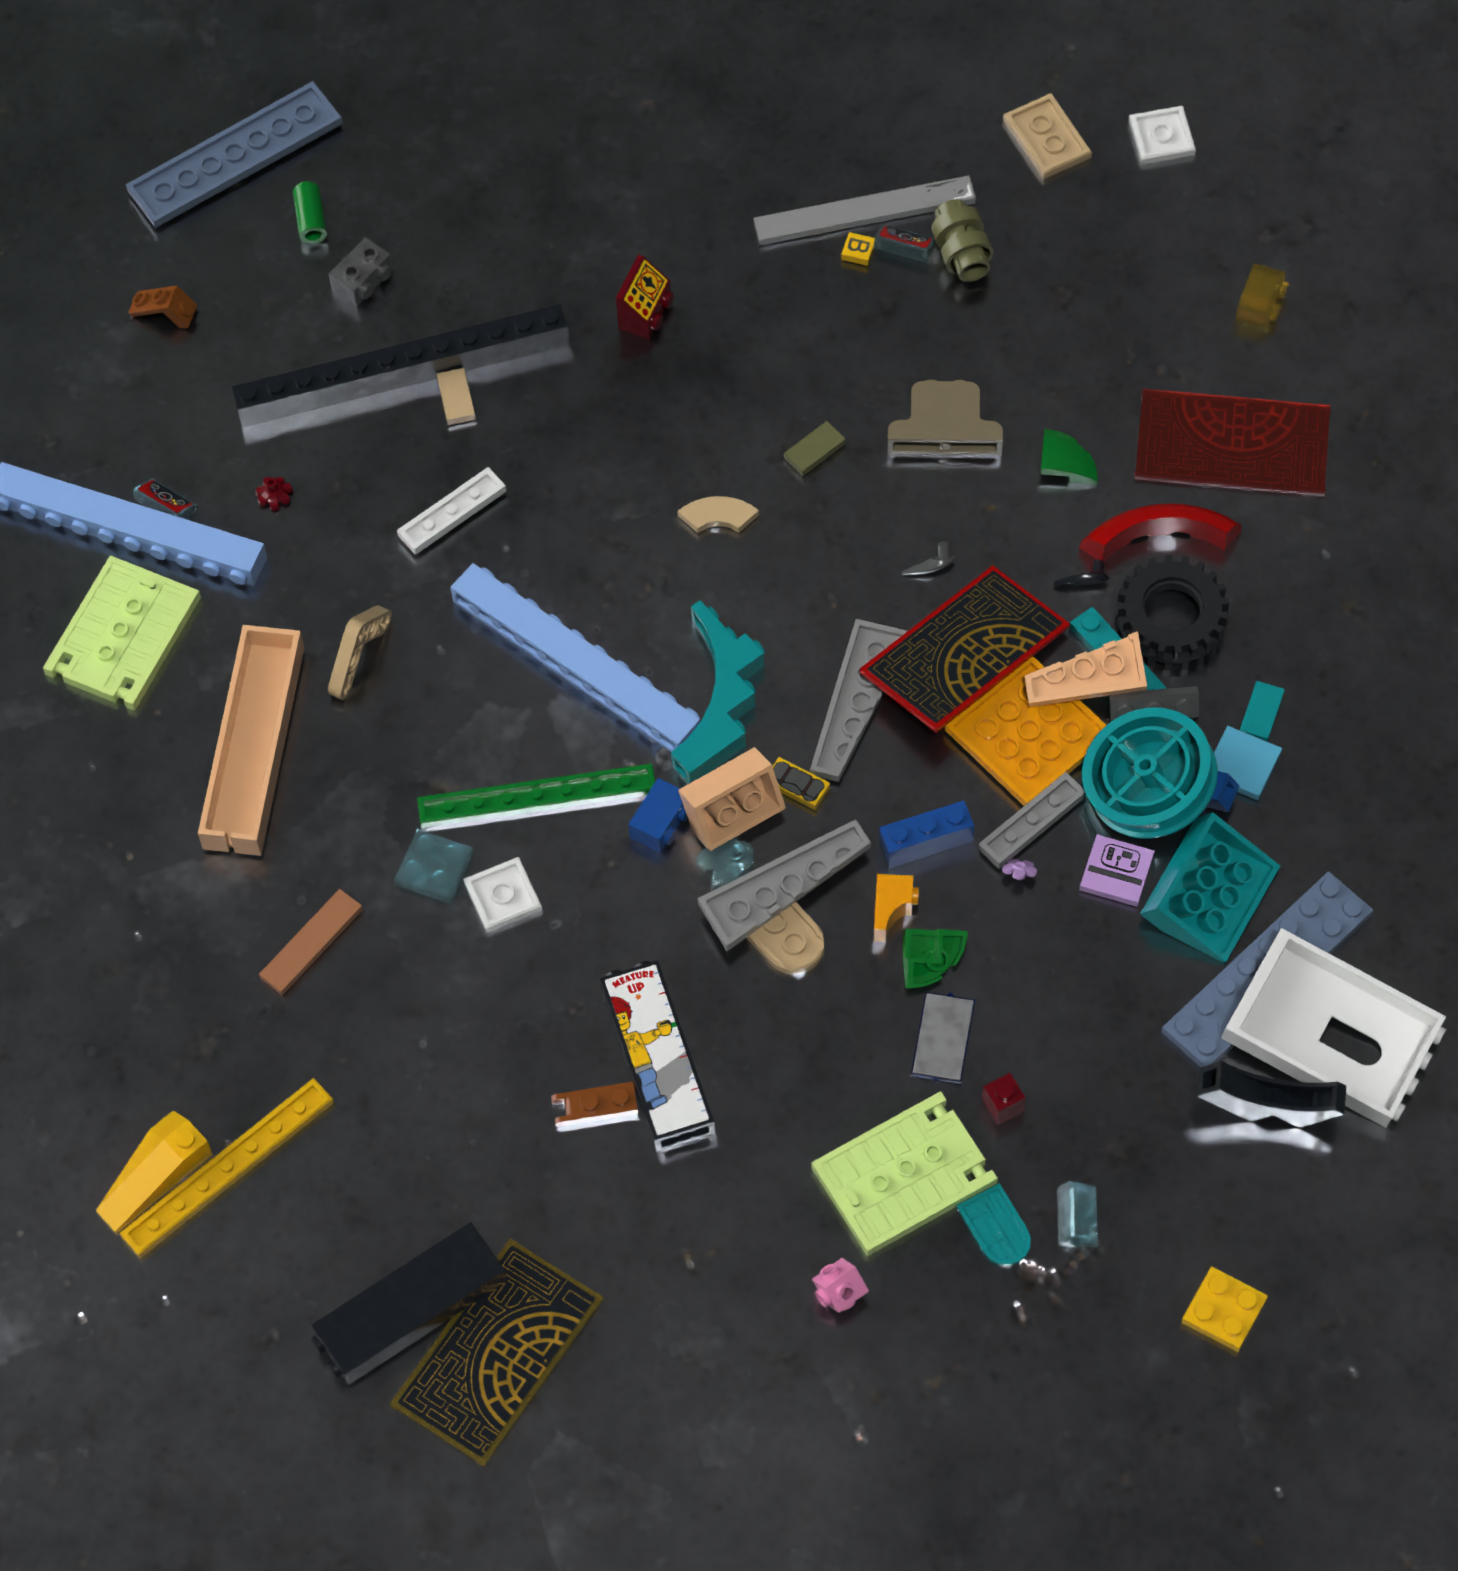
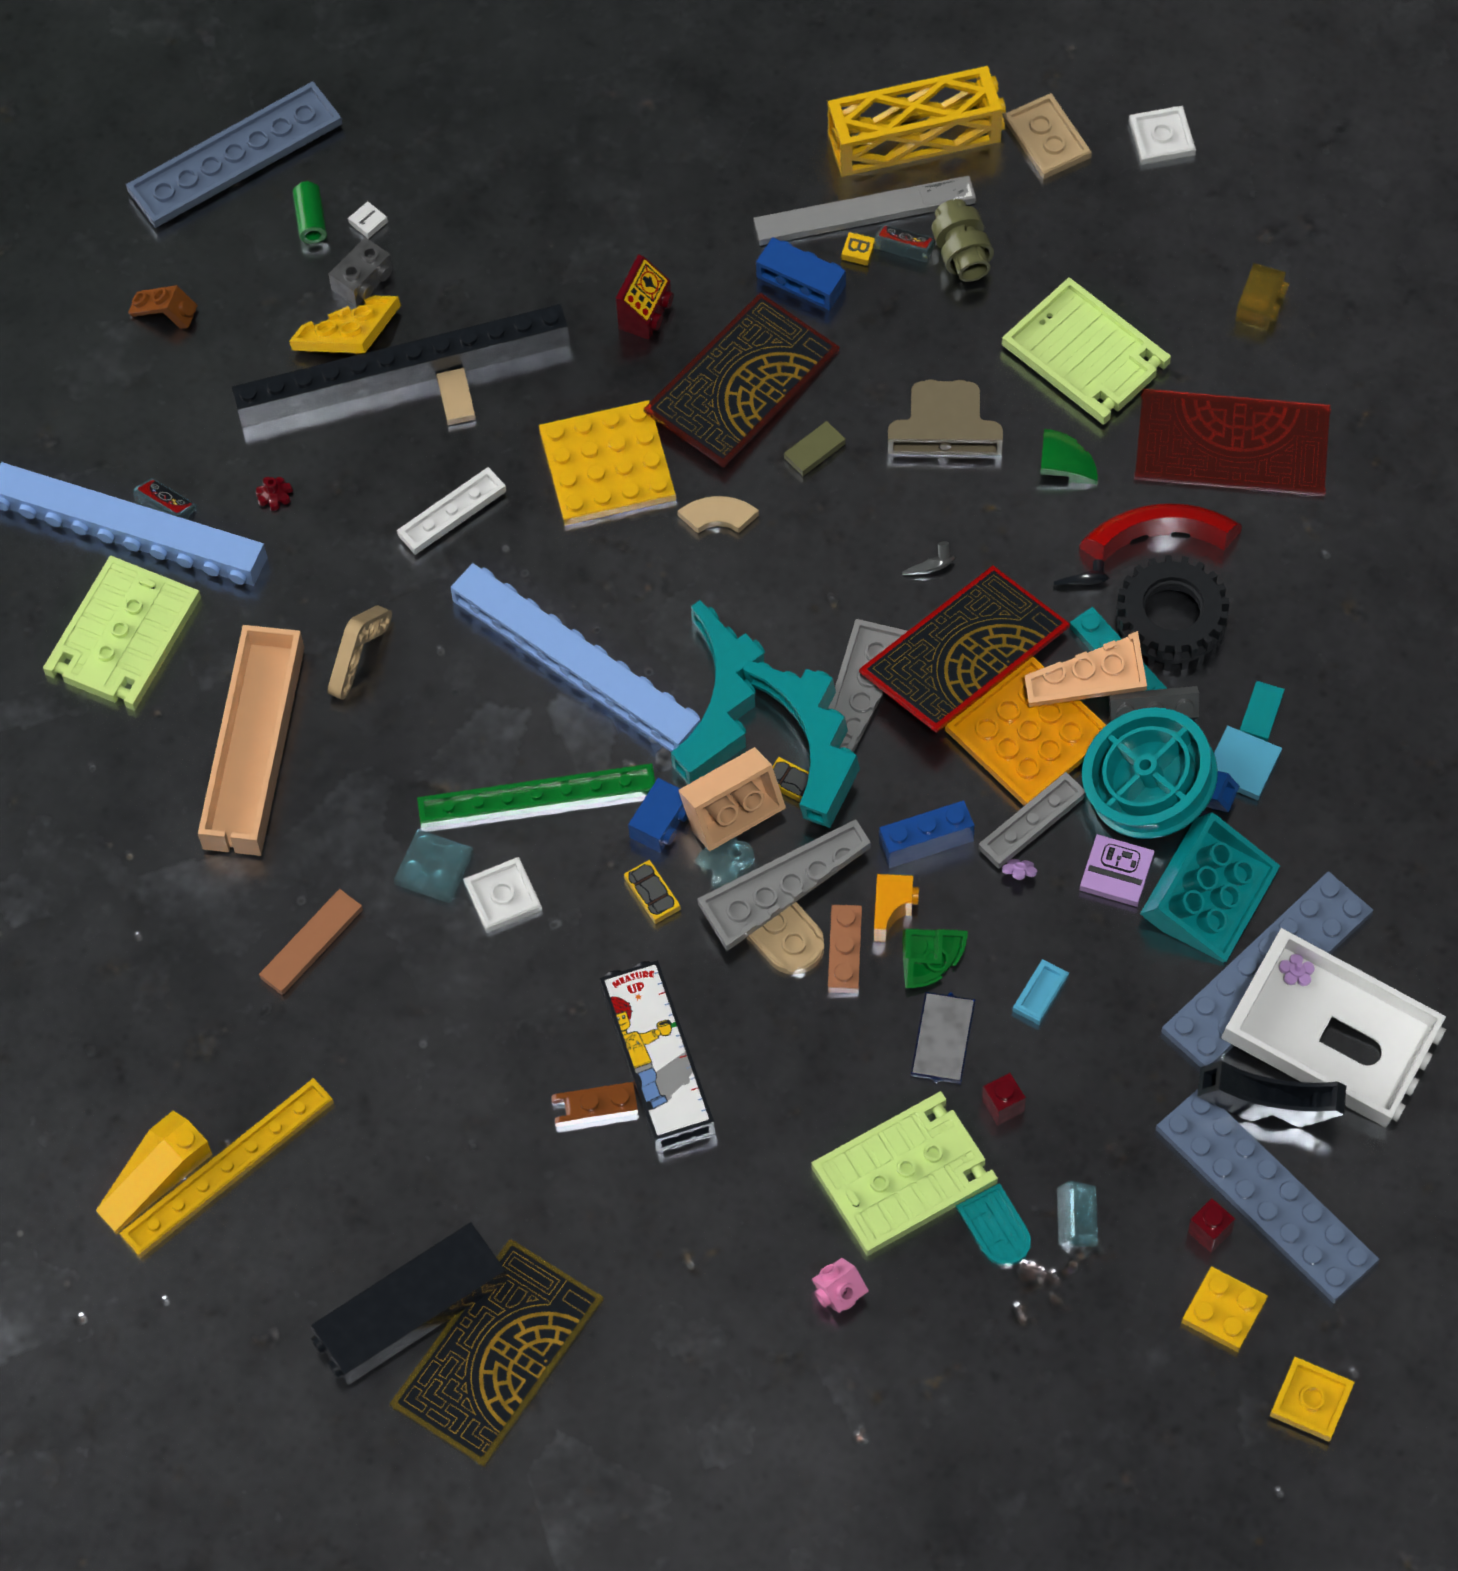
(347, 329): none -> yellow plate
(367, 220): none -> white tile
(606, 463): none -> yellow plate
(652, 891): none -> tile
(741, 379): none -> black piece
(801, 273): none -> blue brick
(831, 767): none -> teal arch
(844, 949): none -> nougat plate
(942, 117): none -> yellow piece
(1040, 992): none -> medium azure tile
(1085, 350): none -> yellowish green door
(1211, 1225): none -> dark red brick
(1268, 1196): none -> sand blue plate
(1296, 971): none -> lavender plant
(1312, 1399): none -> yellow plate

